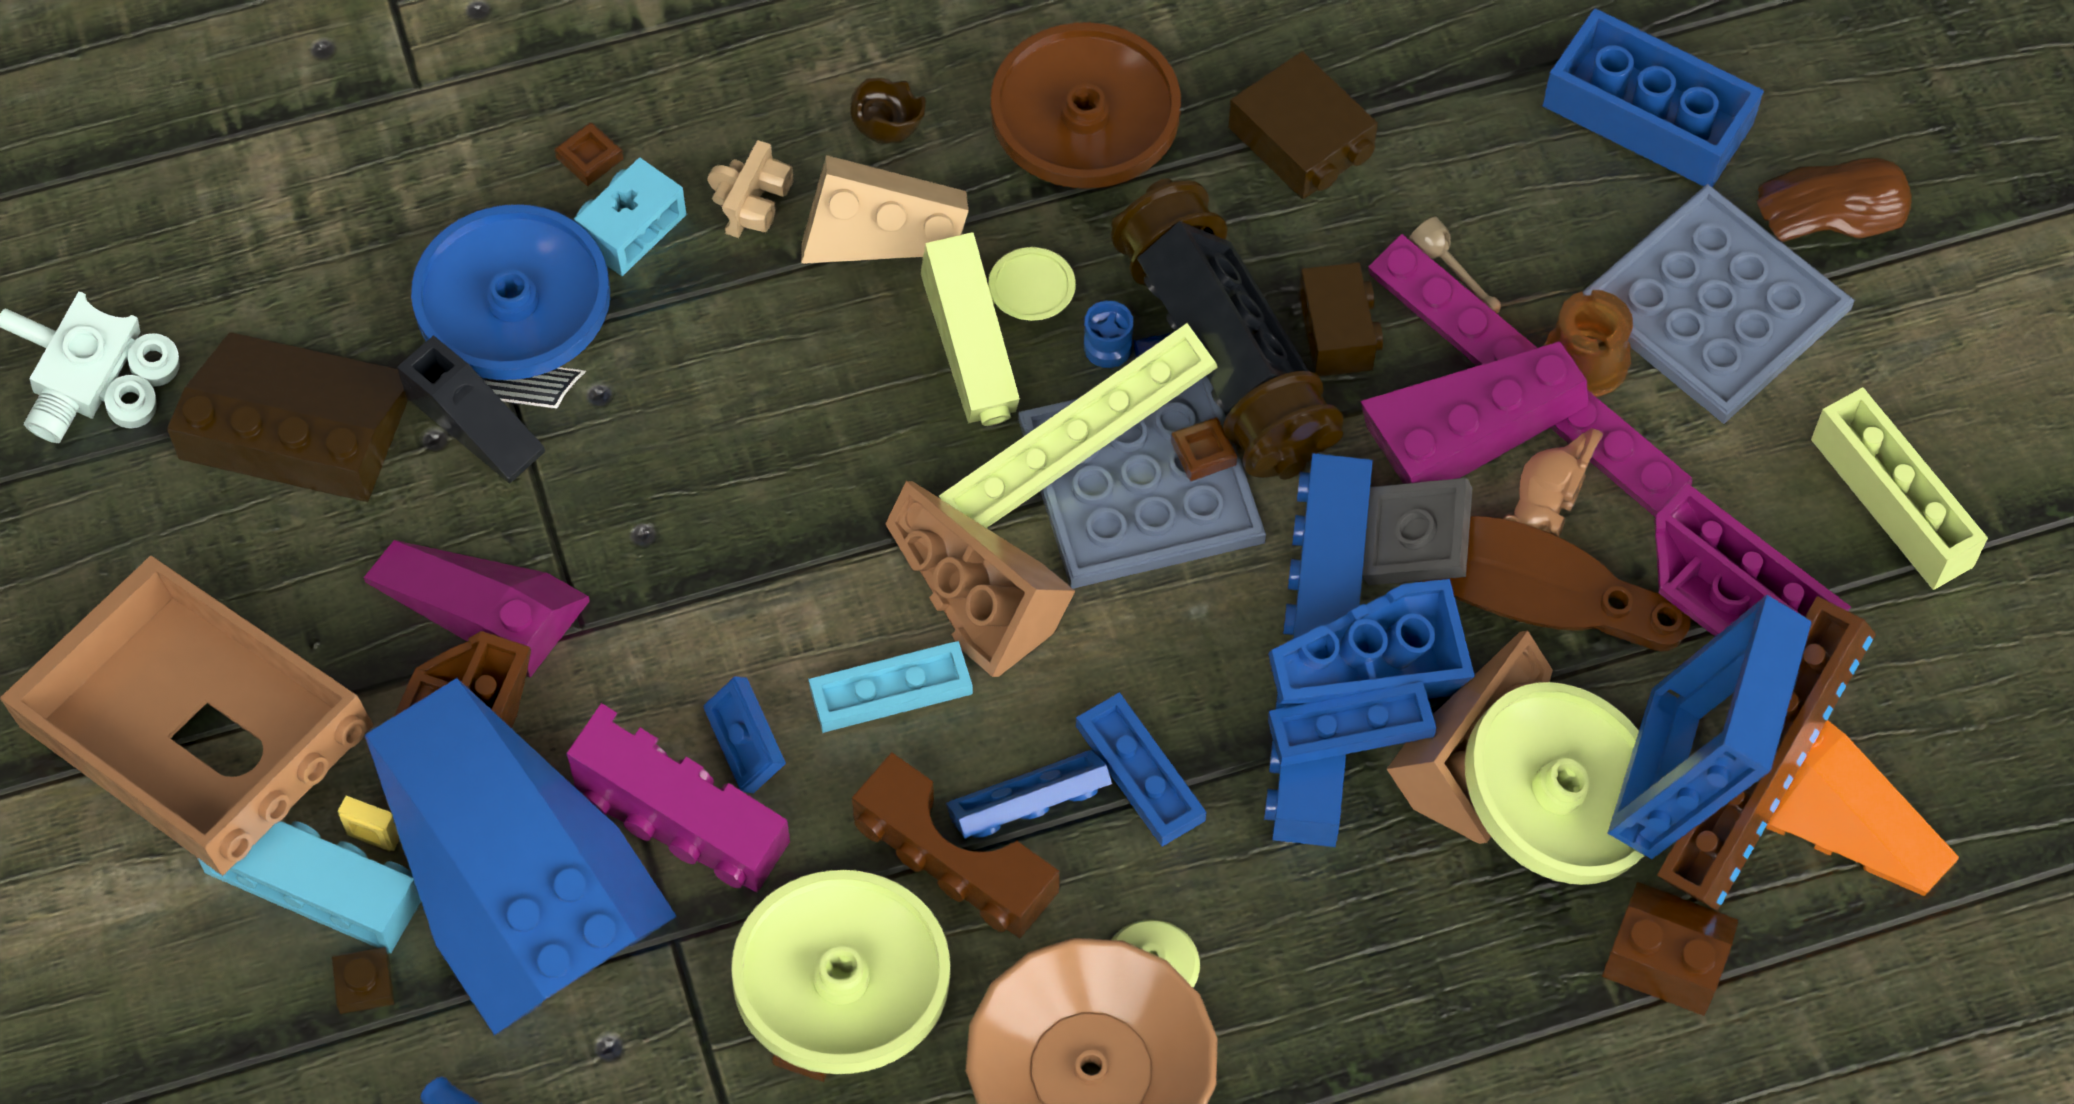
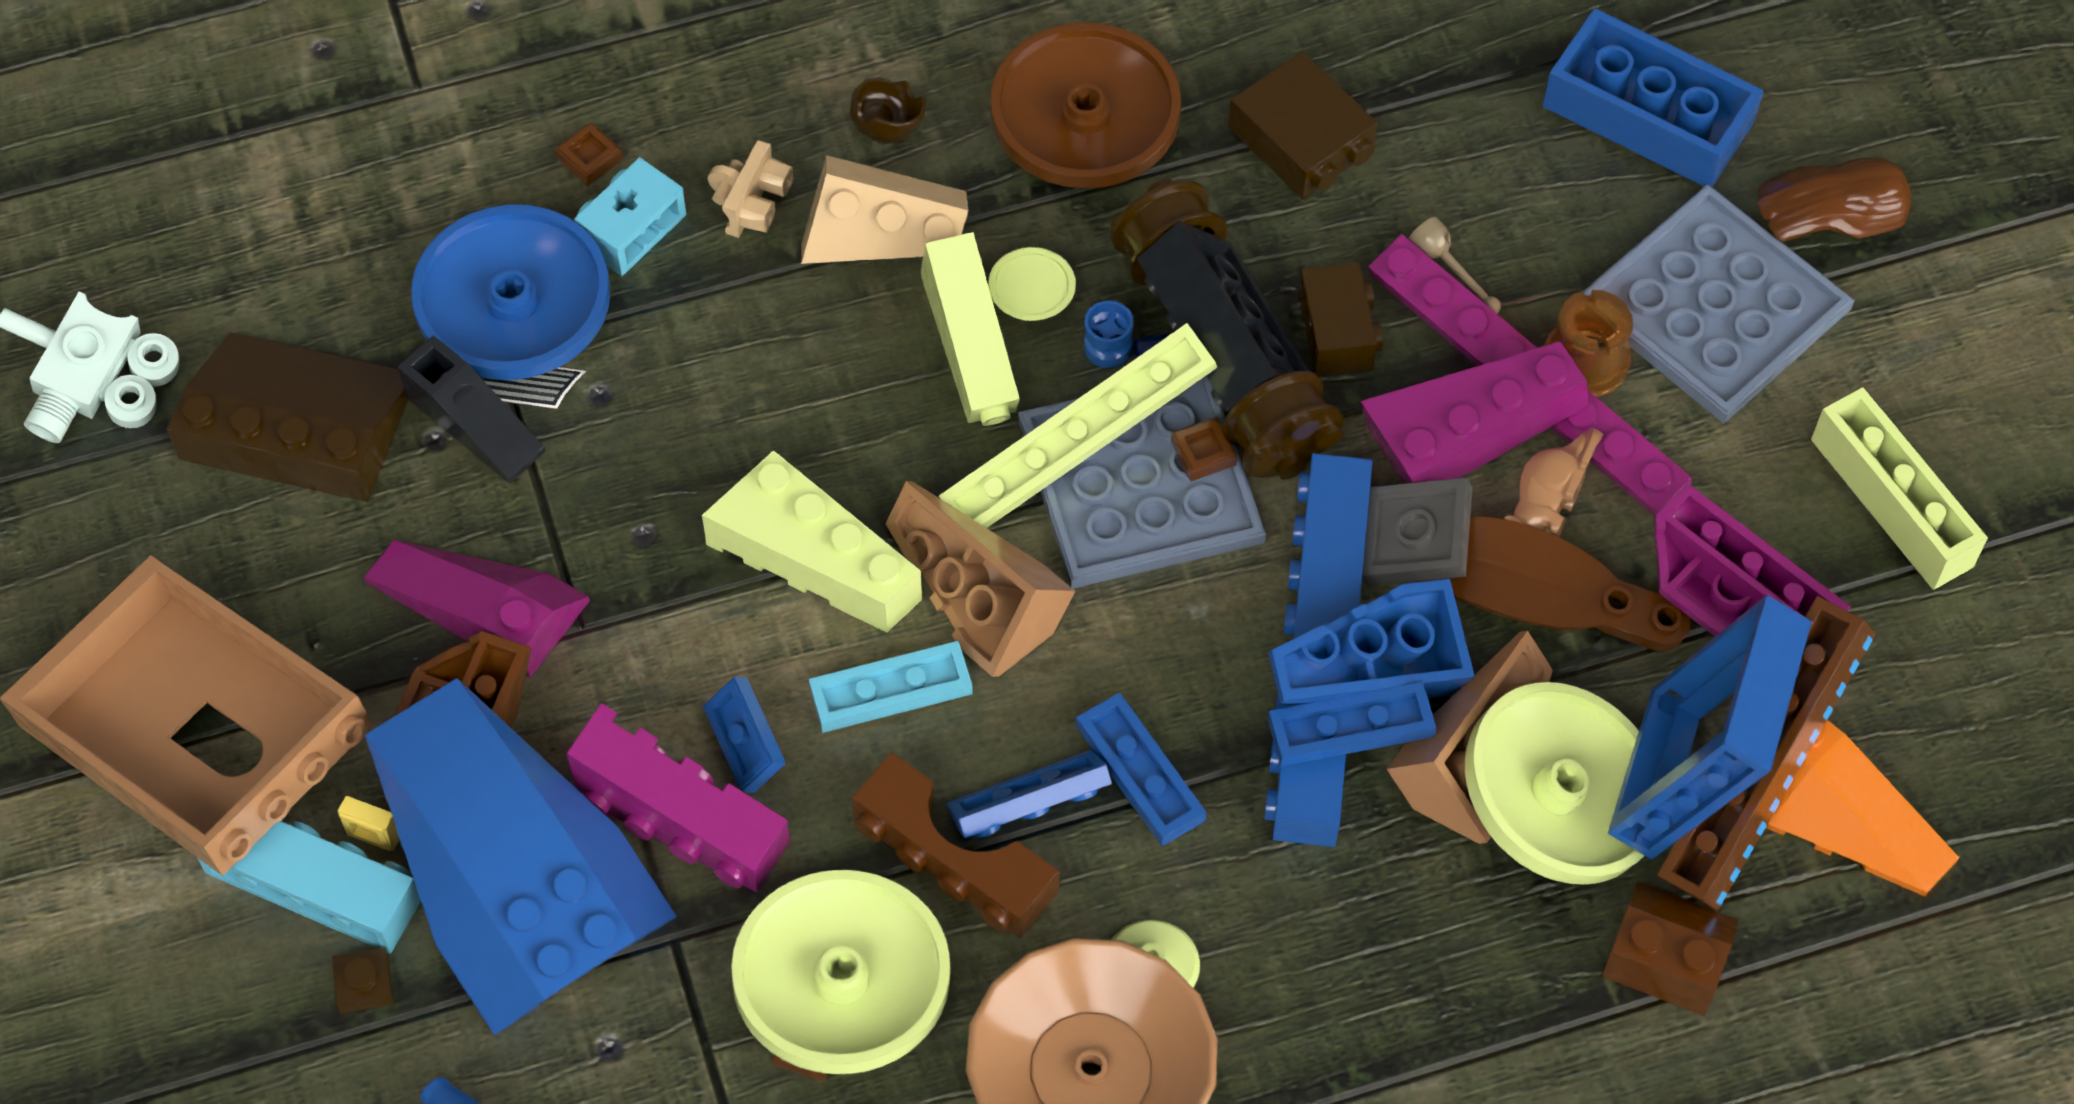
(802, 534): none -> yellowish green wedge

